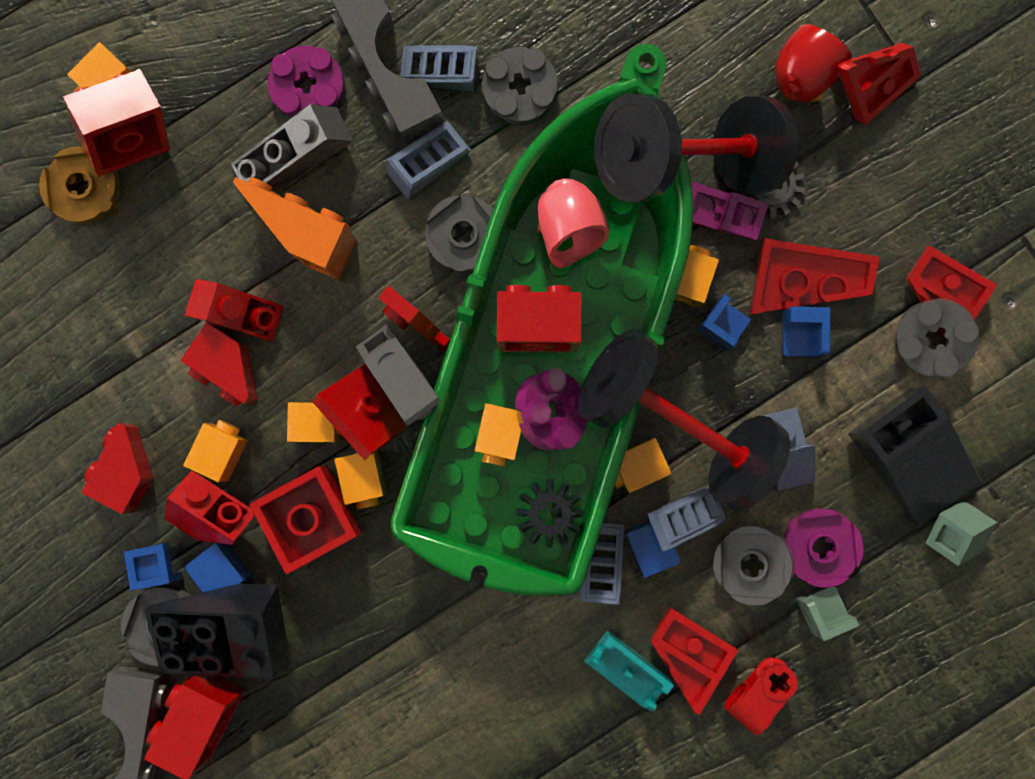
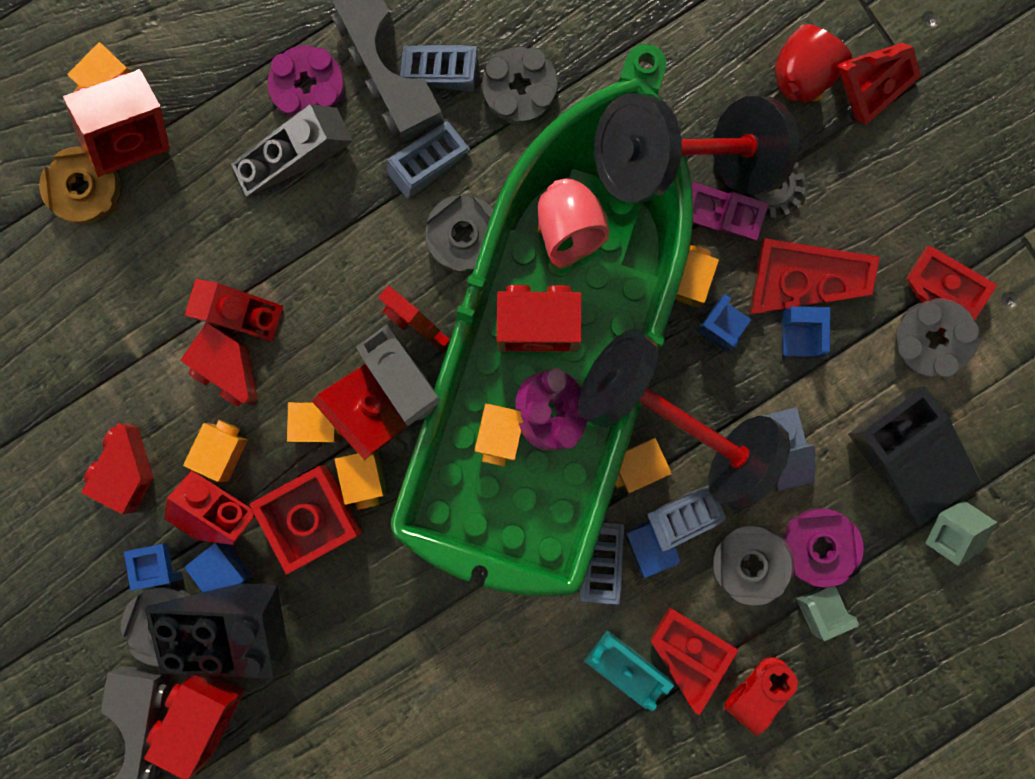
(313, 238): orange slope -> none
(559, 523): black gear -> none

